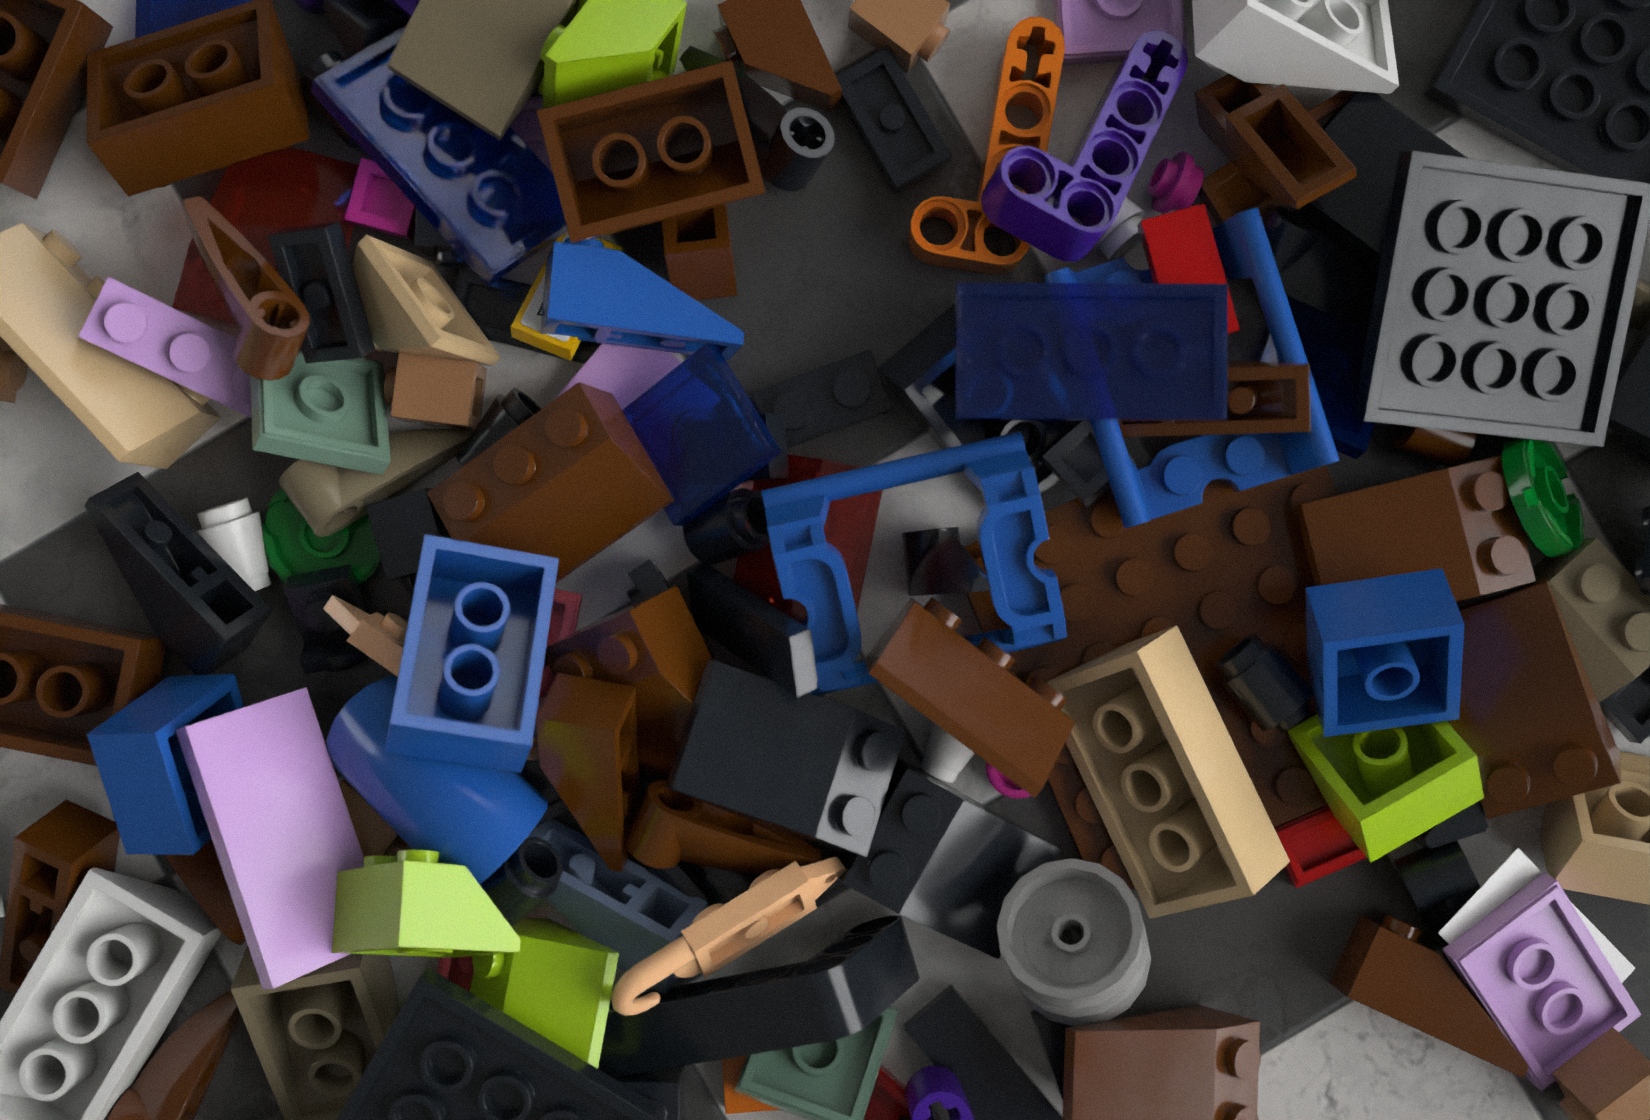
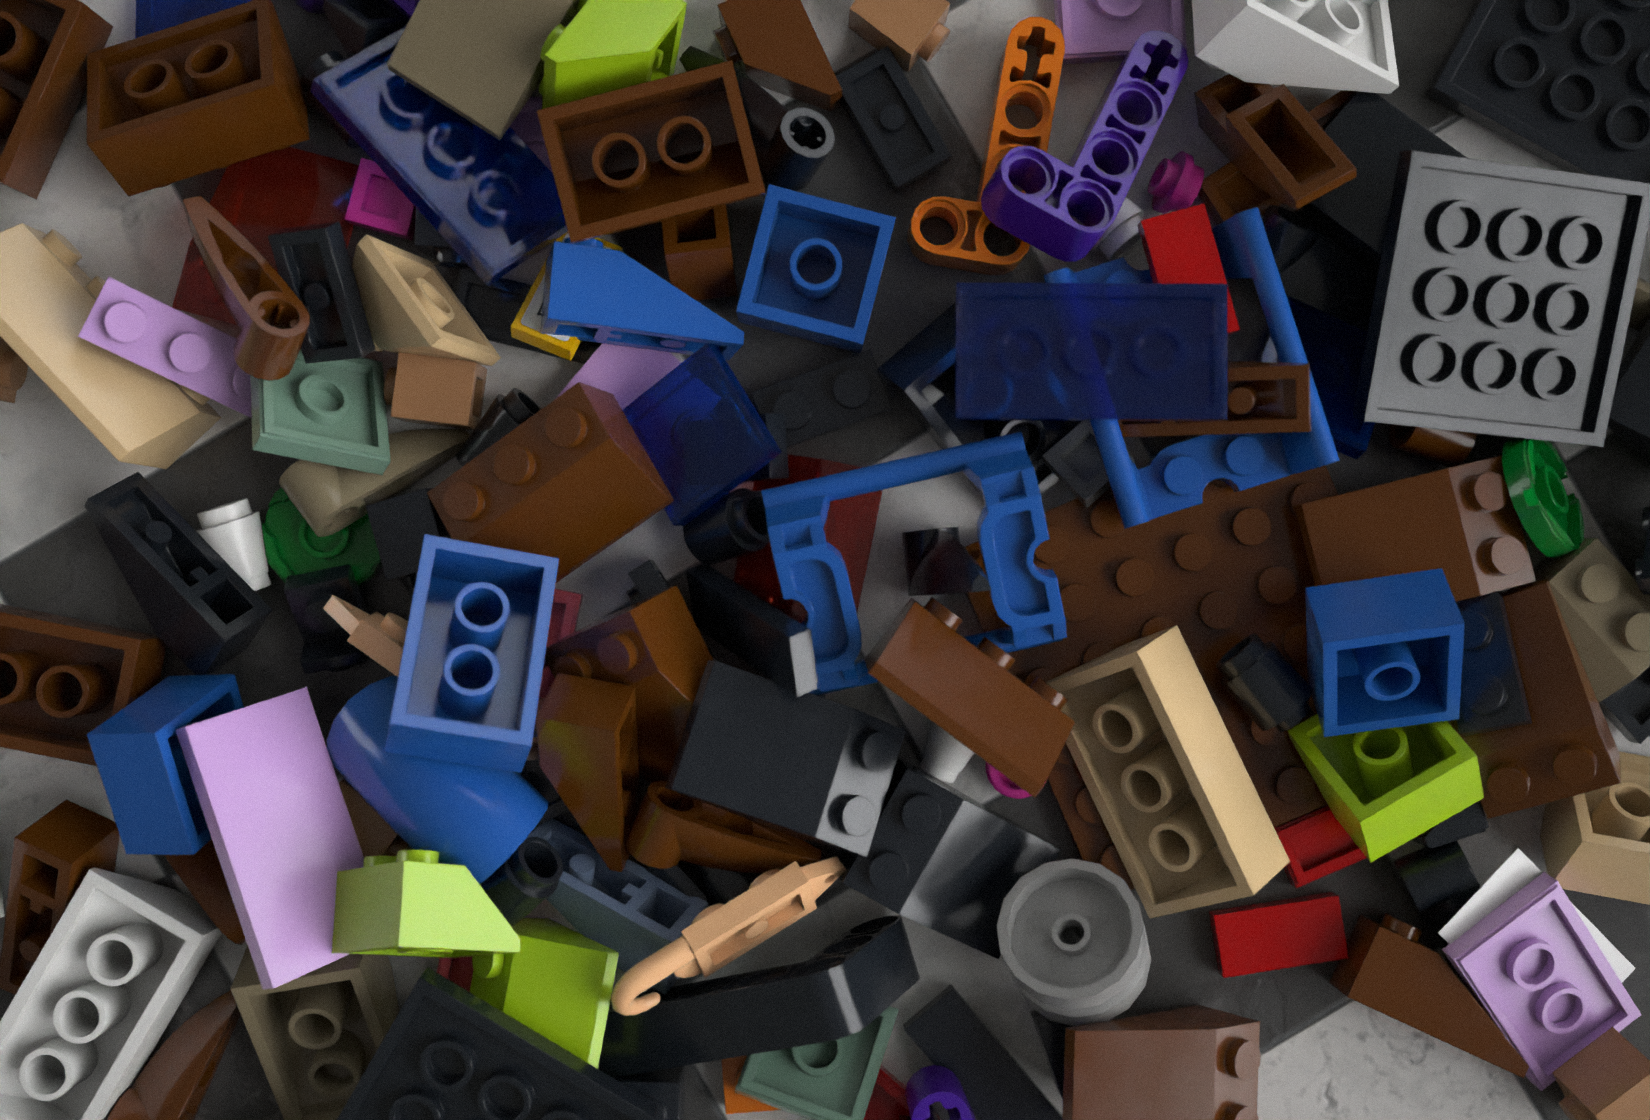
(815, 268): none -> blue brick
(1278, 934): none -> red tile
(1491, 676): none -> black plate

